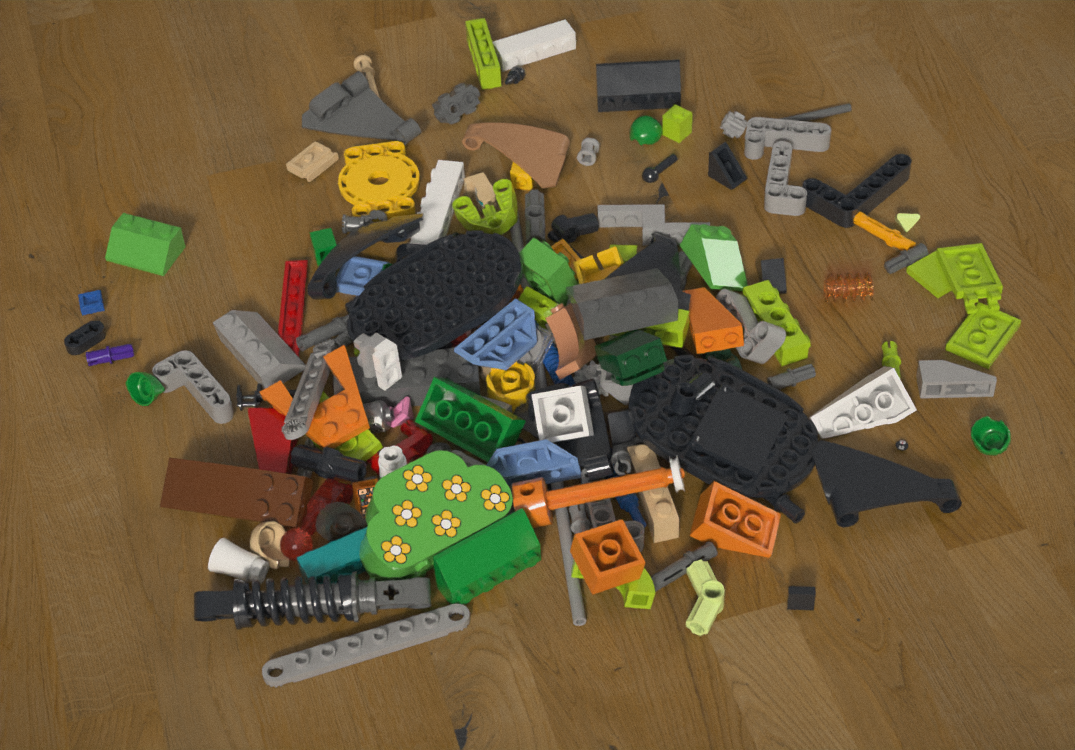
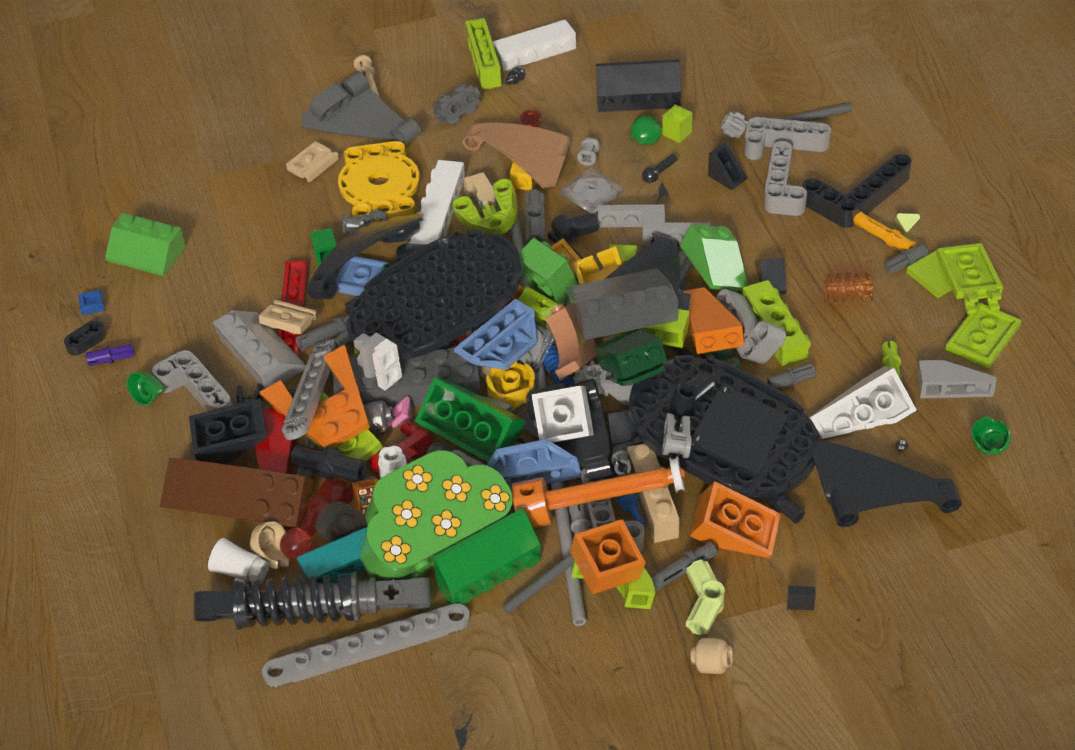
(227, 432): none -> black slope
(287, 317): none -> tan plate
(530, 118): none -> clear red tile
(538, 584): none -> dark grey bar
(591, 190): none -> clear piece
(676, 441): none -> light grey piece
(712, 656): none -> tan head

